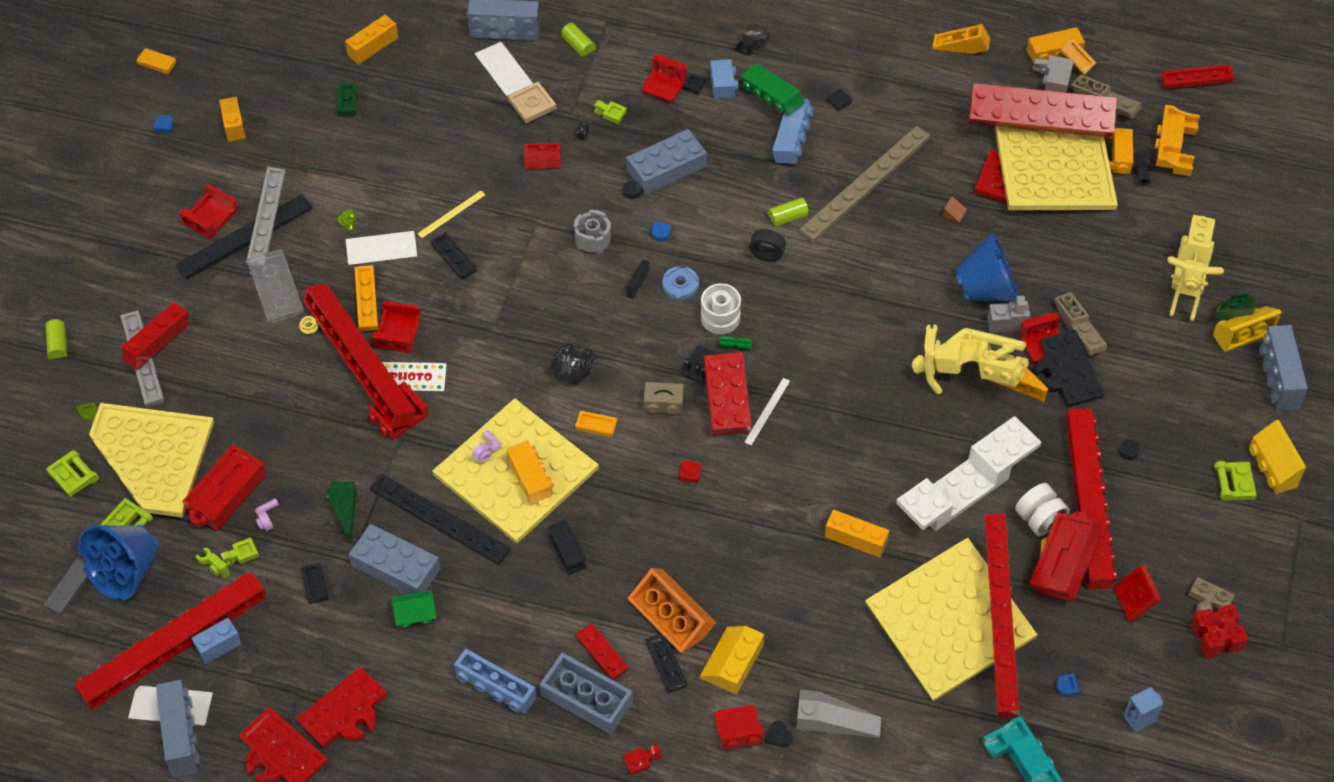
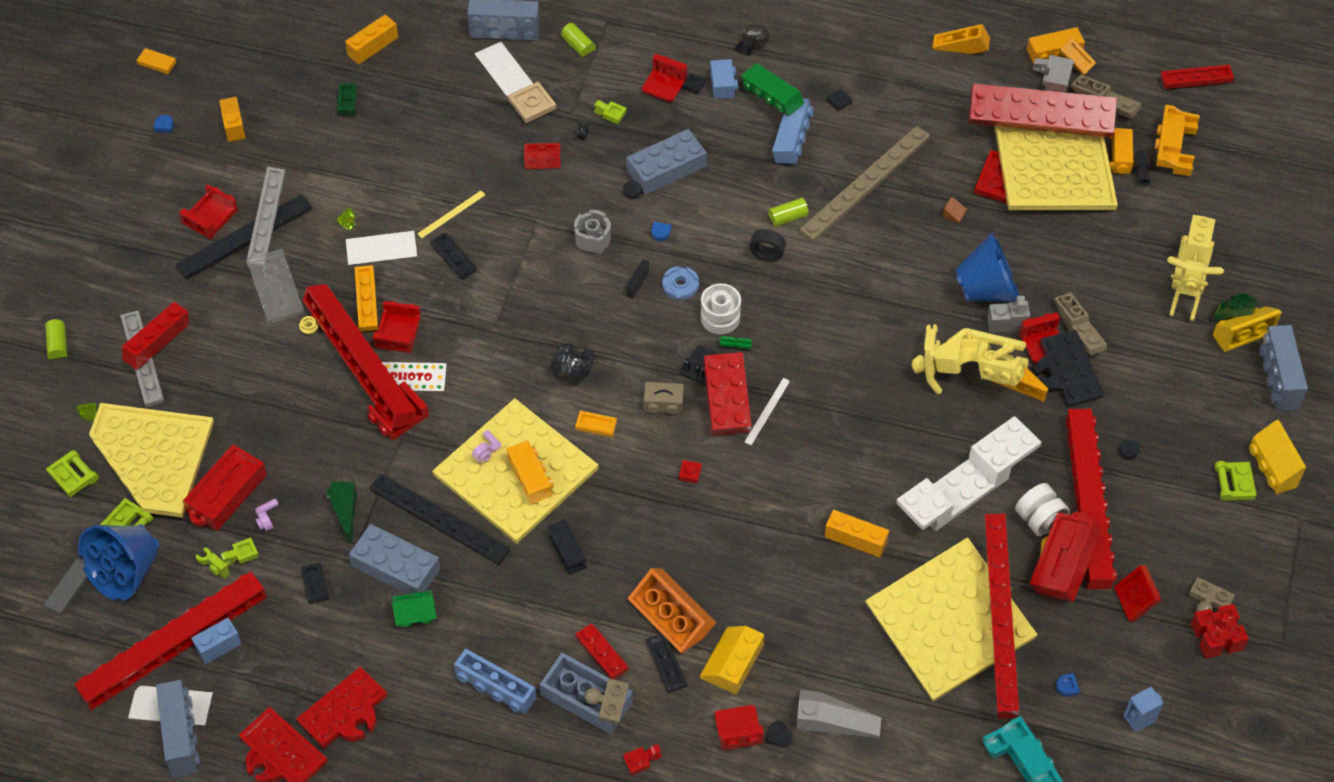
(611, 701): none -> dark tan plate

